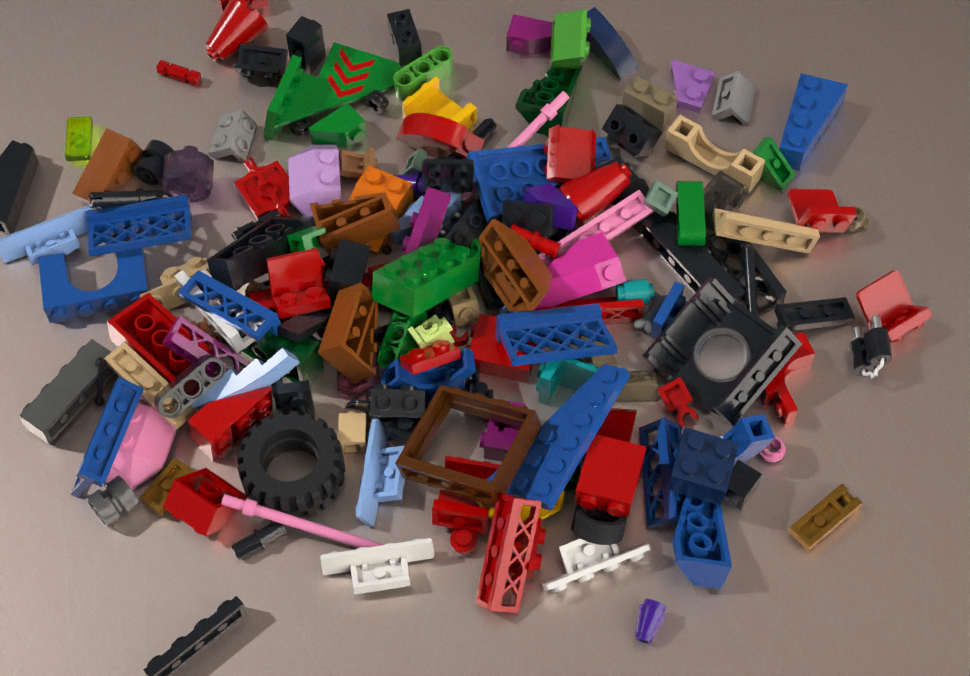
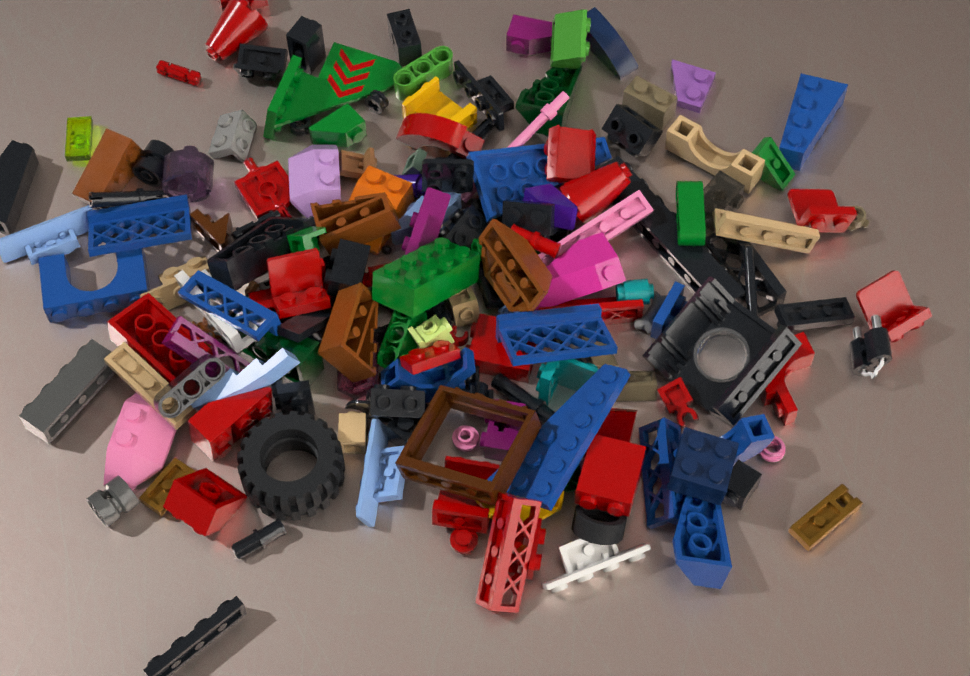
(100, 363): black hinge -> none
(107, 436): blue fence -> none
(215, 233): none -> reddish brown slope
(251, 508): bright pink bar -> none
(378, 566): white bracket -> none
(465, 445): none -> bright pink plate
(486, 94): none -> black bracket
(518, 394): none -> black pin
(649, 620): dark purple cone -> none
(660, 198): sand green tile -> none
(734, 98): light grey panel -> none

